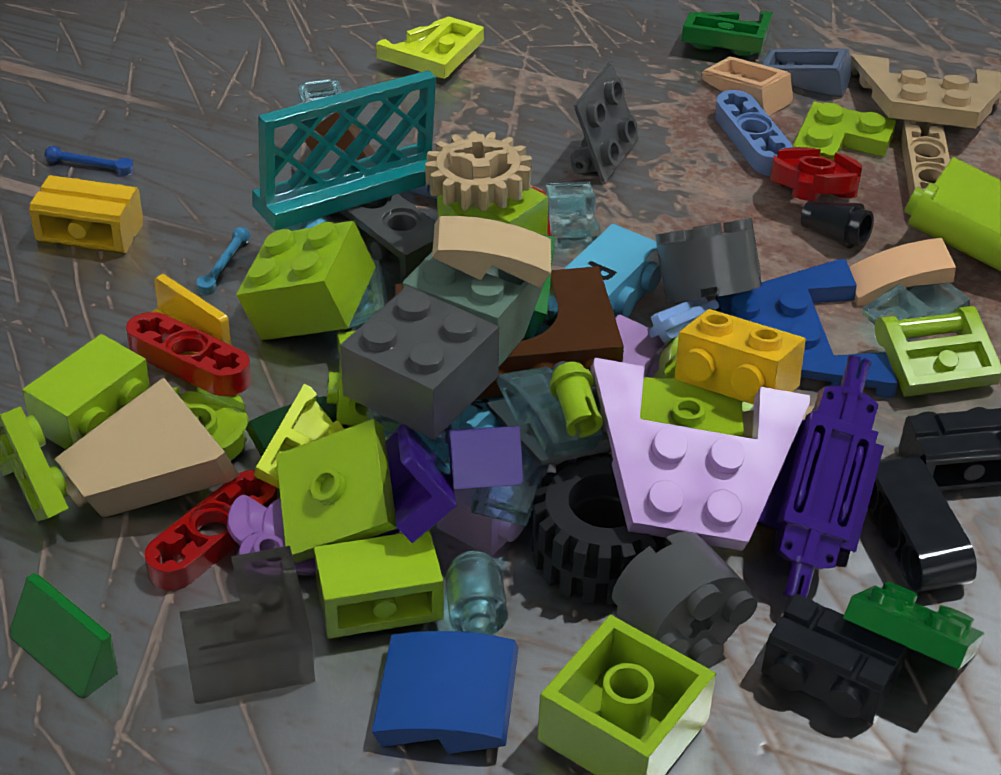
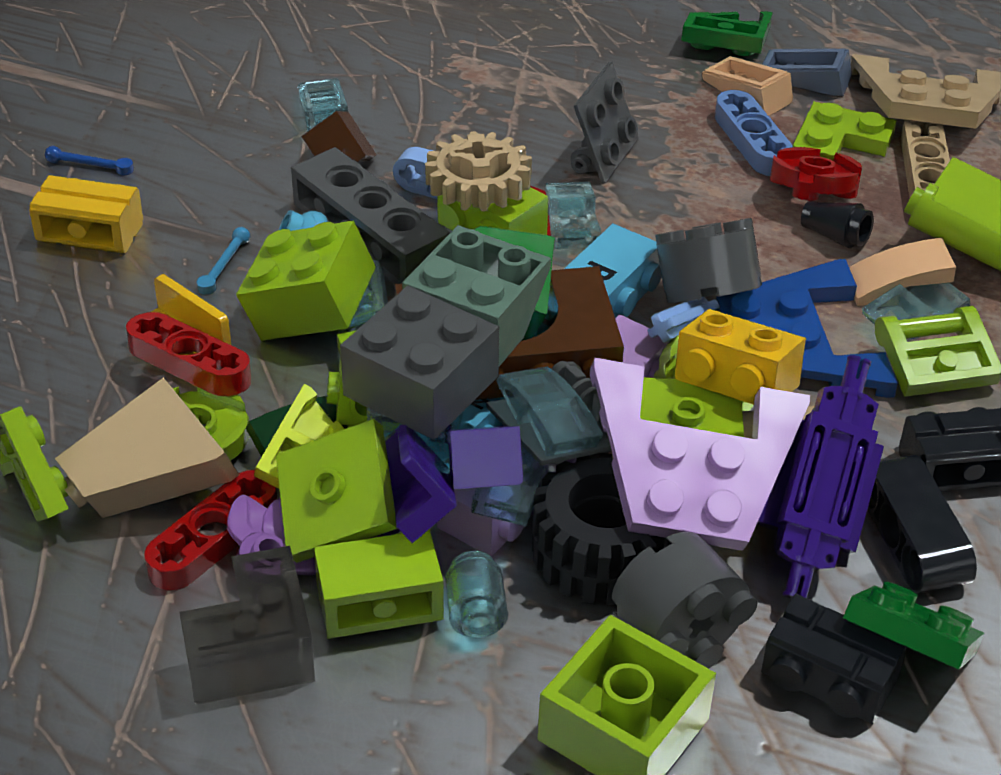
(63, 638): green slope -> none
(85, 389): lime brick -> none
(349, 180): teal fence -> none
(434, 47): neon yellow wing -> none
(447, 690): blue slope -> none
(479, 243): tan slope -> none
(572, 388): lime pin -> none

